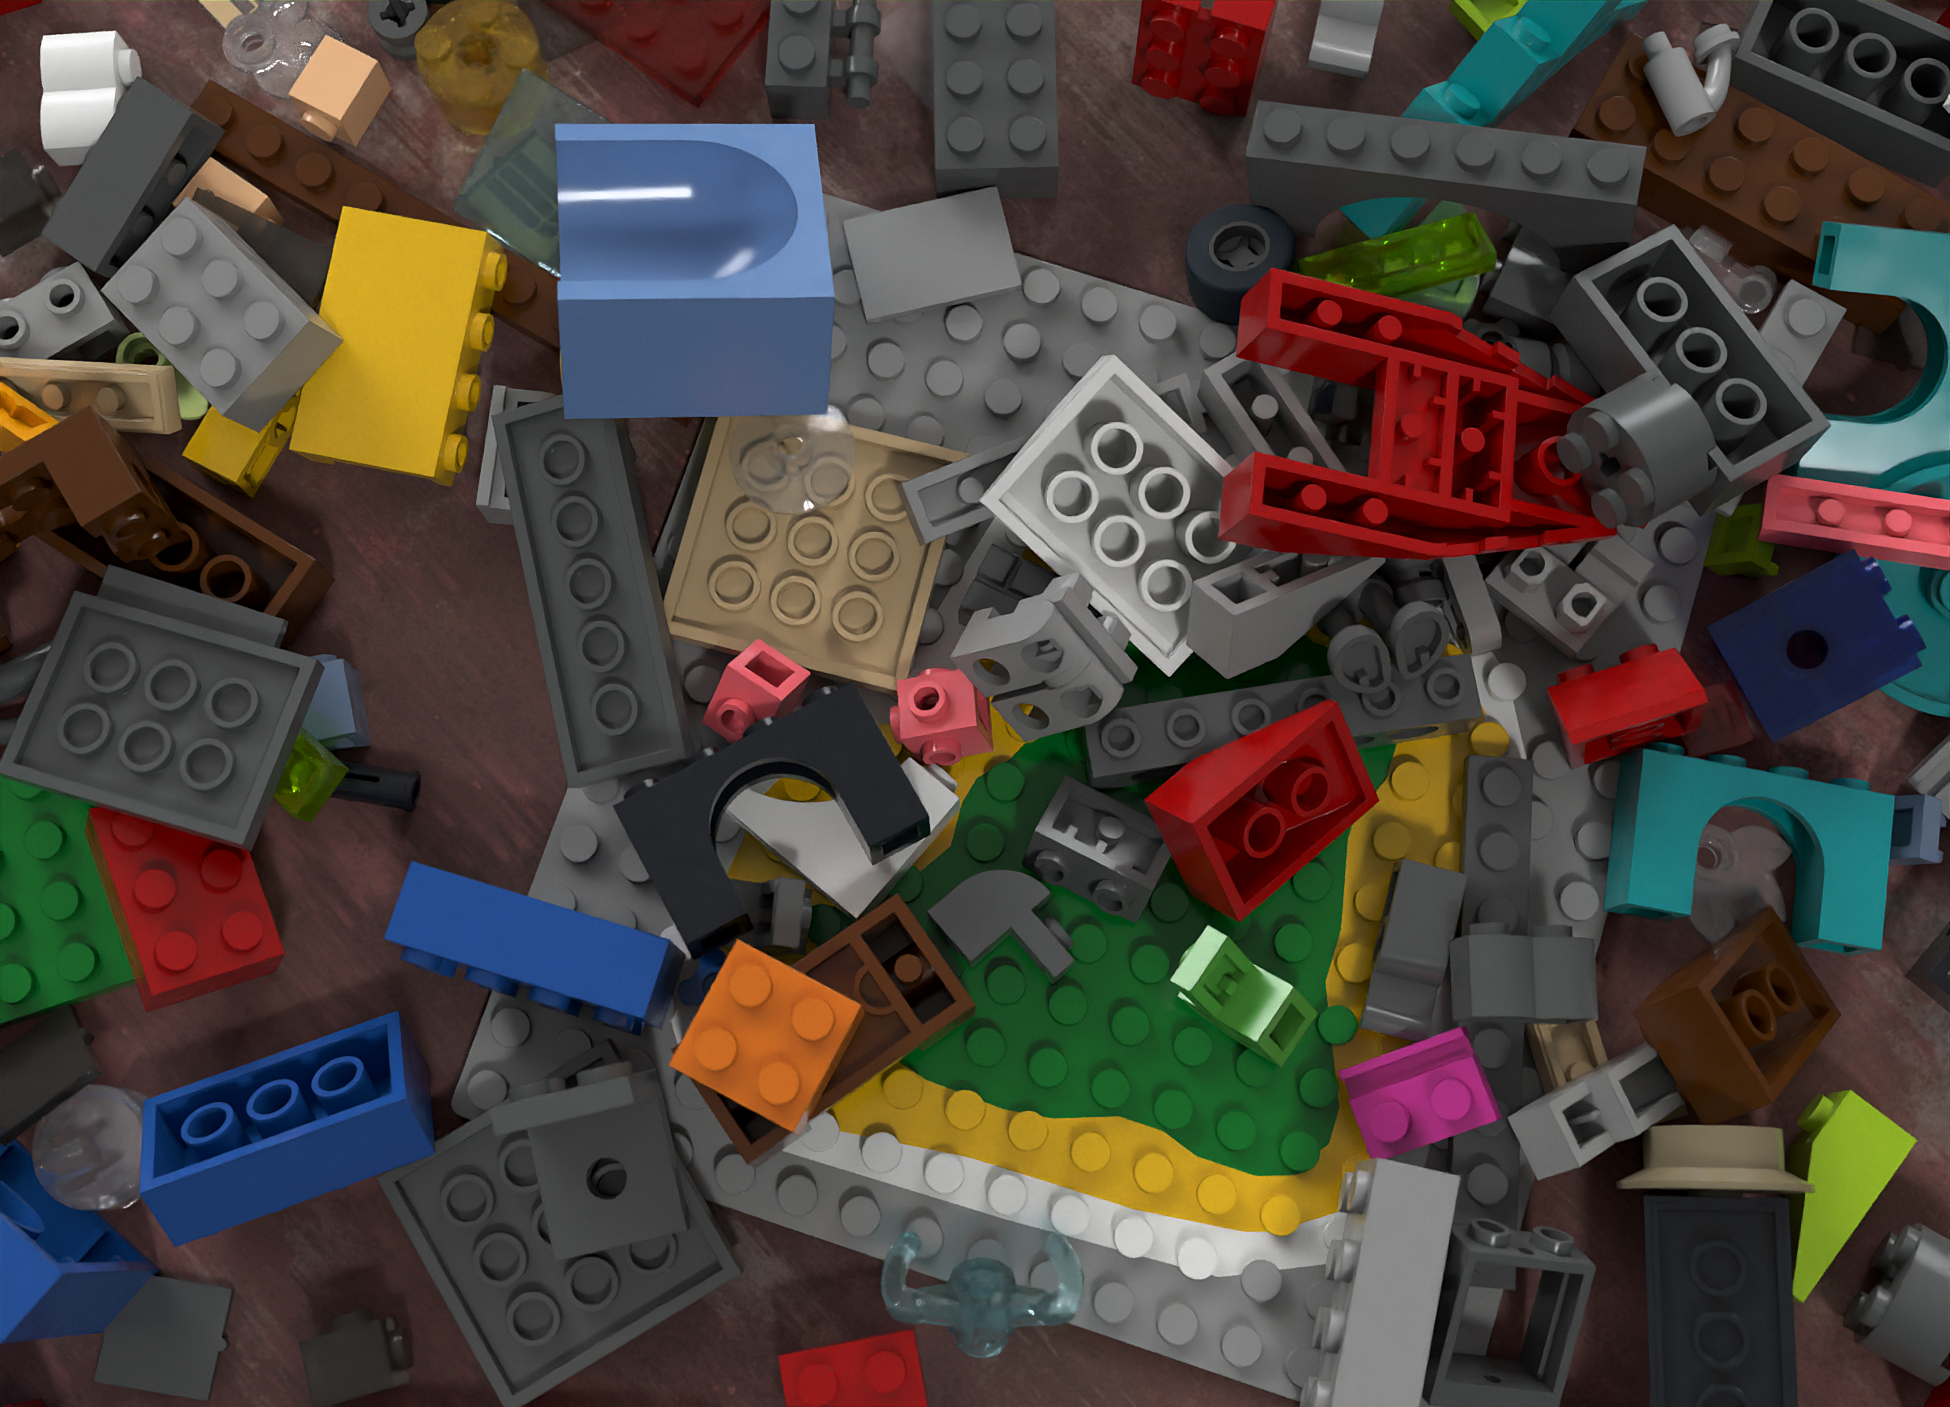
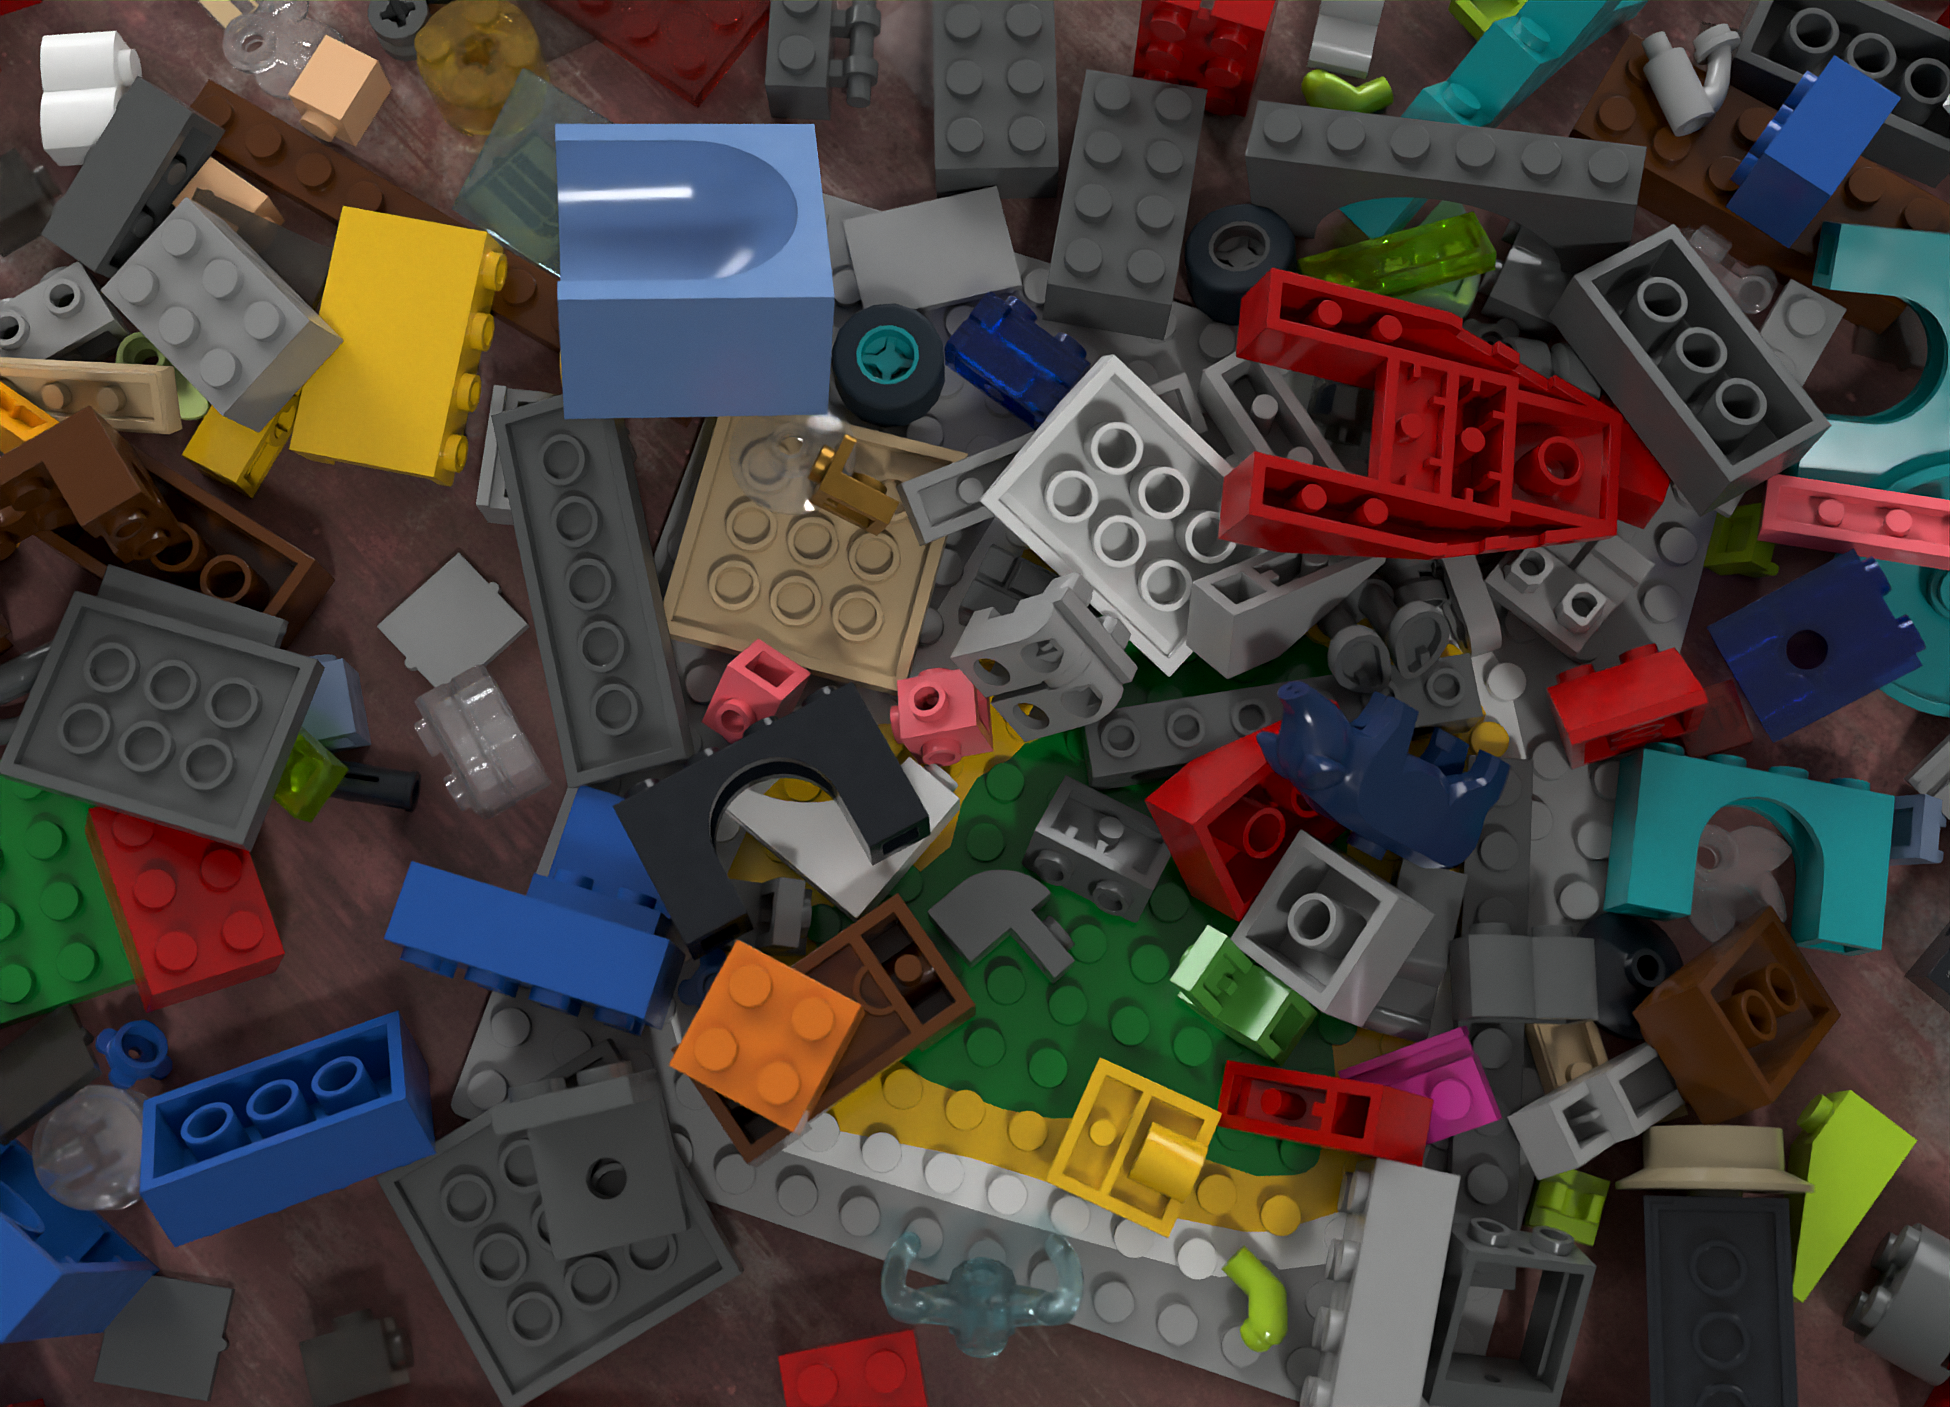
(144, 1039): none -> blue plate
(452, 623): none -> light grey piece
(480, 742): none -> clear brick
(600, 869): none -> blue bracket
(852, 498): none -> pearl gold bracket
(885, 341): none -> black wheel
(1015, 358): none -> clear blue brick
(1124, 205): none -> dark grey brick
(1133, 1147): none -> yellow plate
(1267, 1301): none -> lime arm
(1325, 1112): none -> red slope
(1331, 92): none -> lime arm
(1331, 928): none -> light grey brick
(1374, 788): none -> dark blue animal
(1568, 1203): none -> lime tile
(1619, 946): none -> black dish
(1639, 451): dark grey brick -> none
(1809, 149): none -> blue brick

